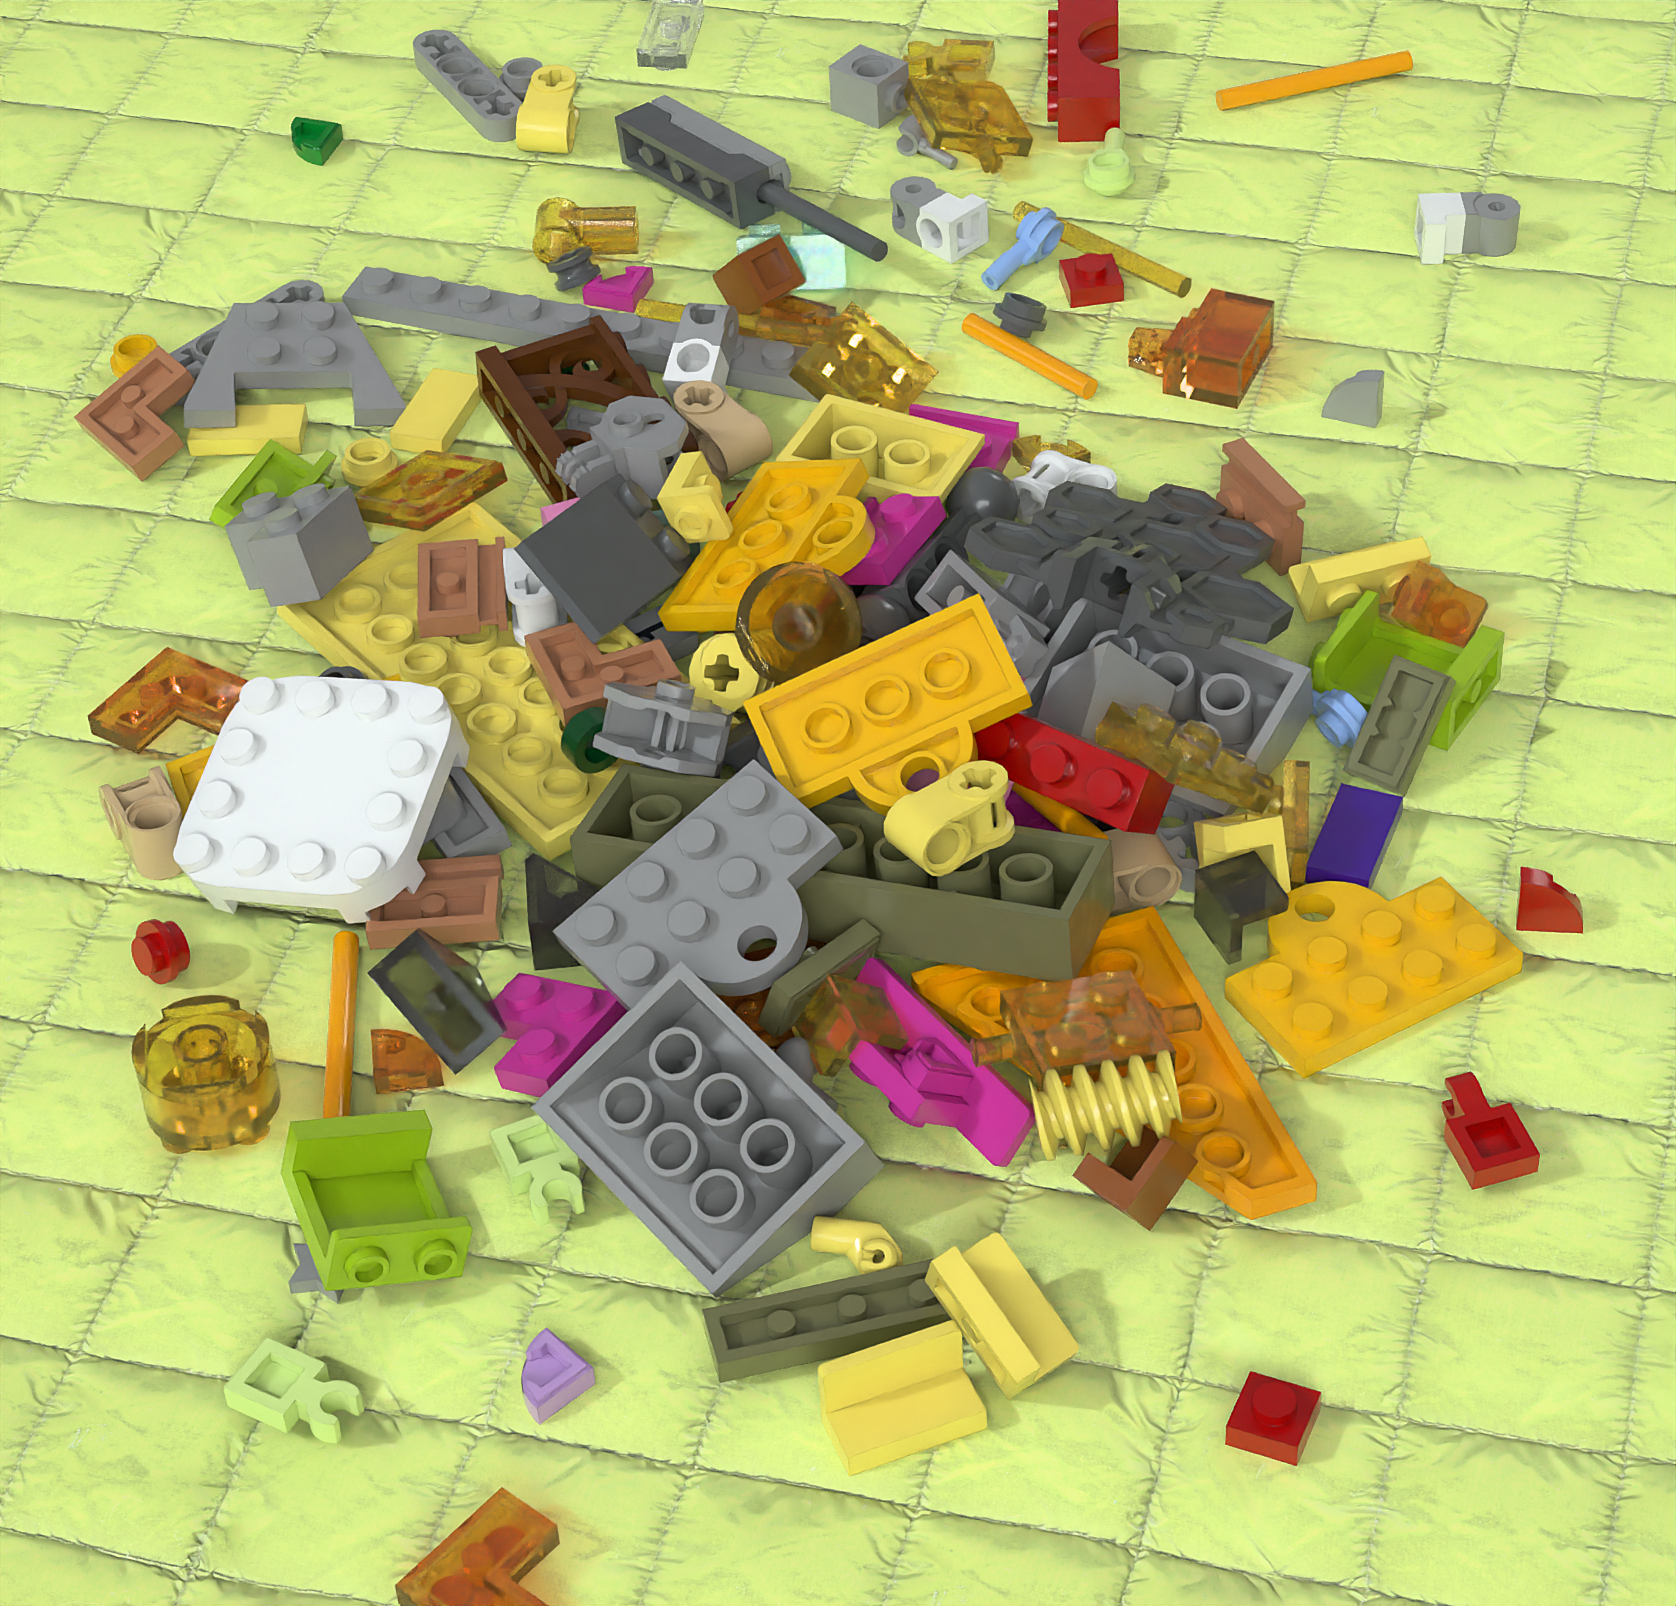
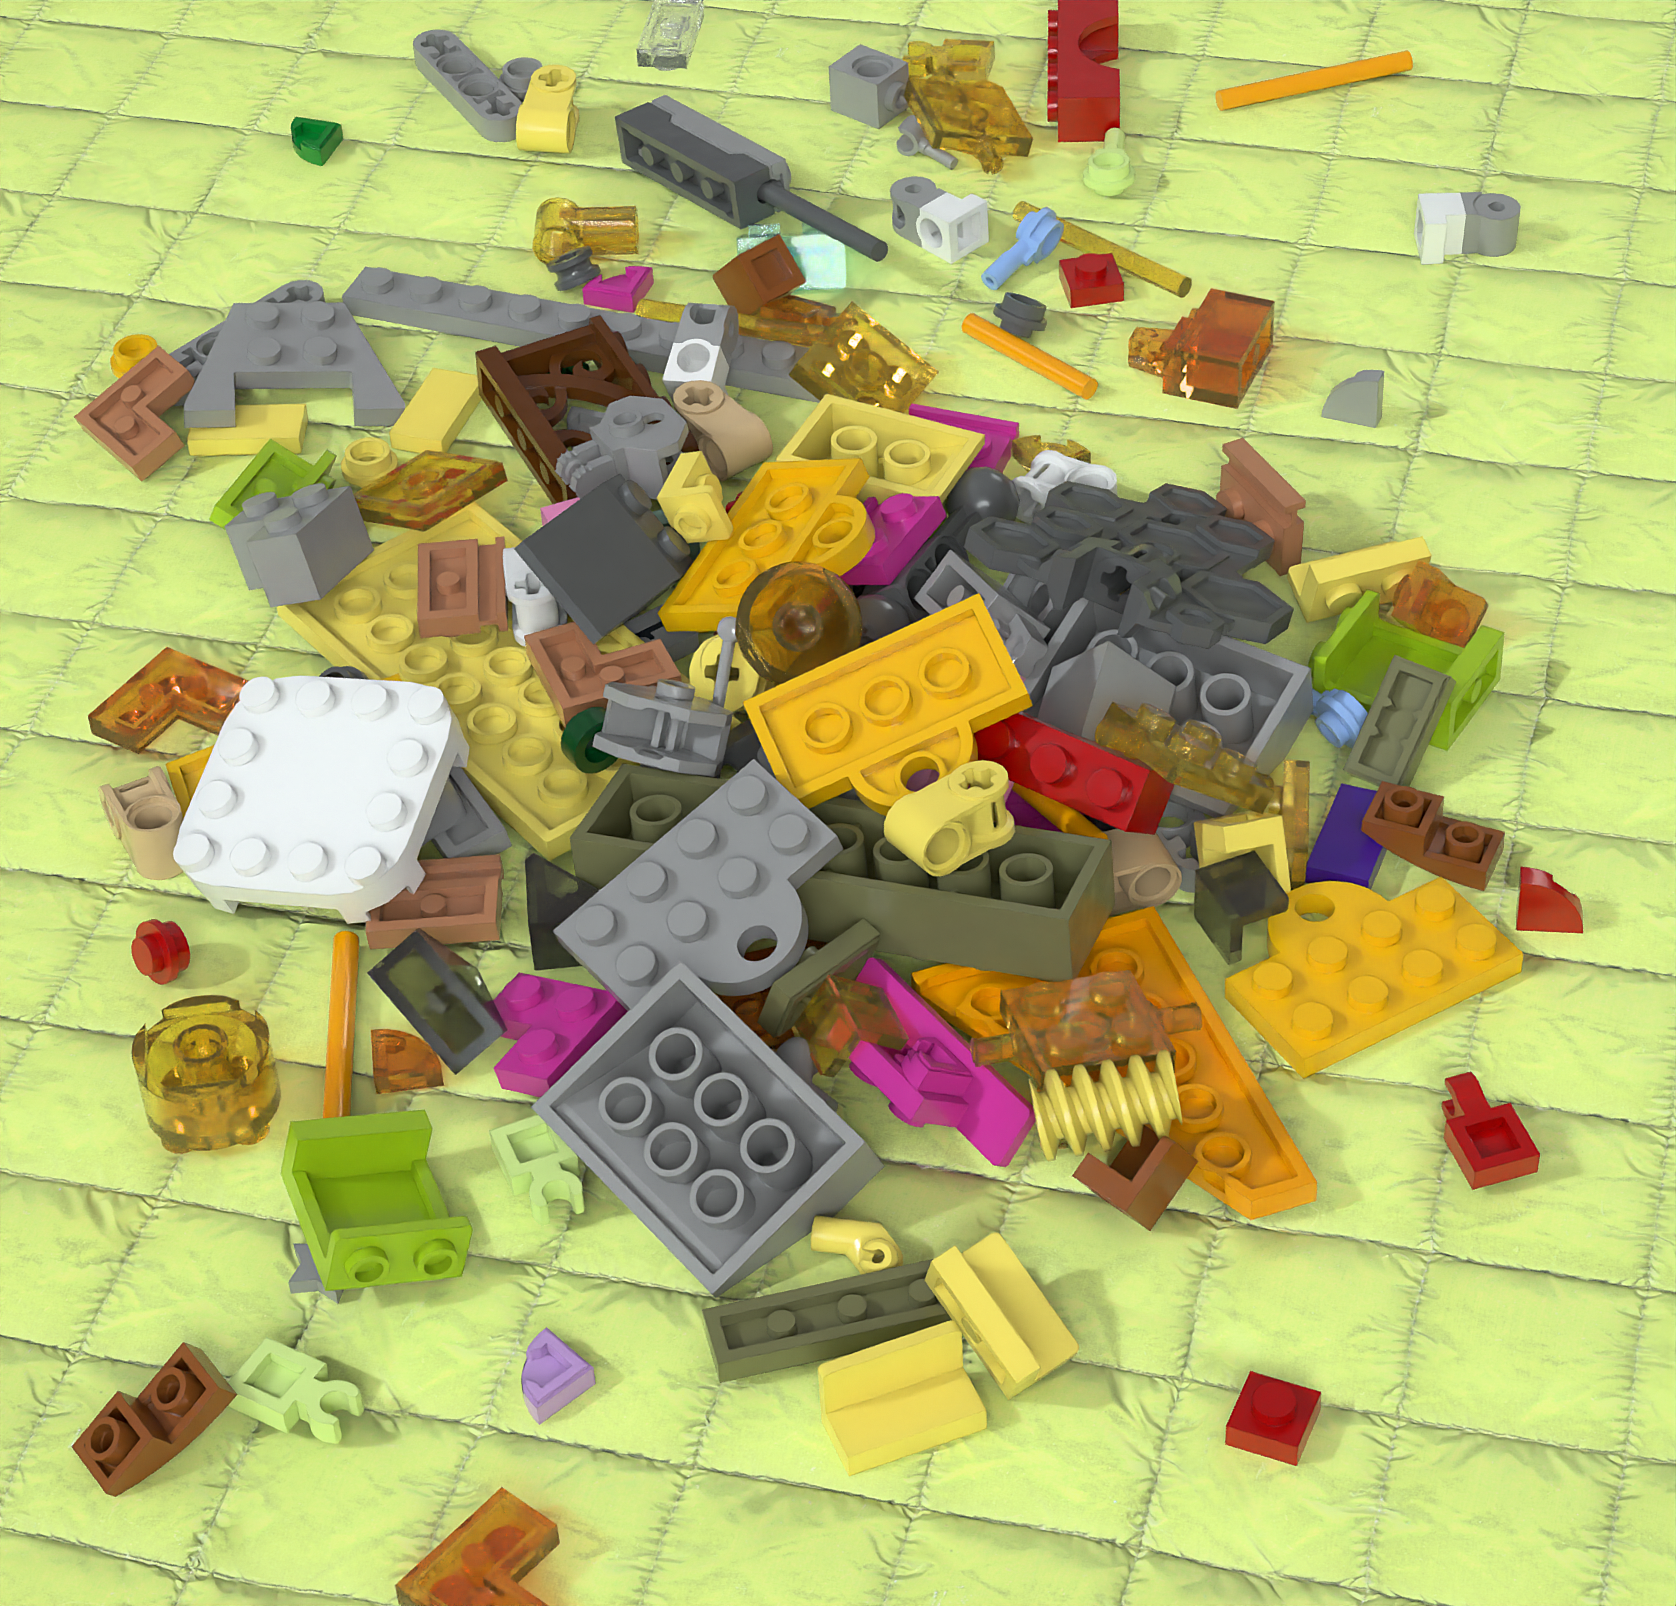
(145, 1432): none -> dark orange slope
(726, 632): none -> light grey hinge
(1415, 830): none -> dark orange slope

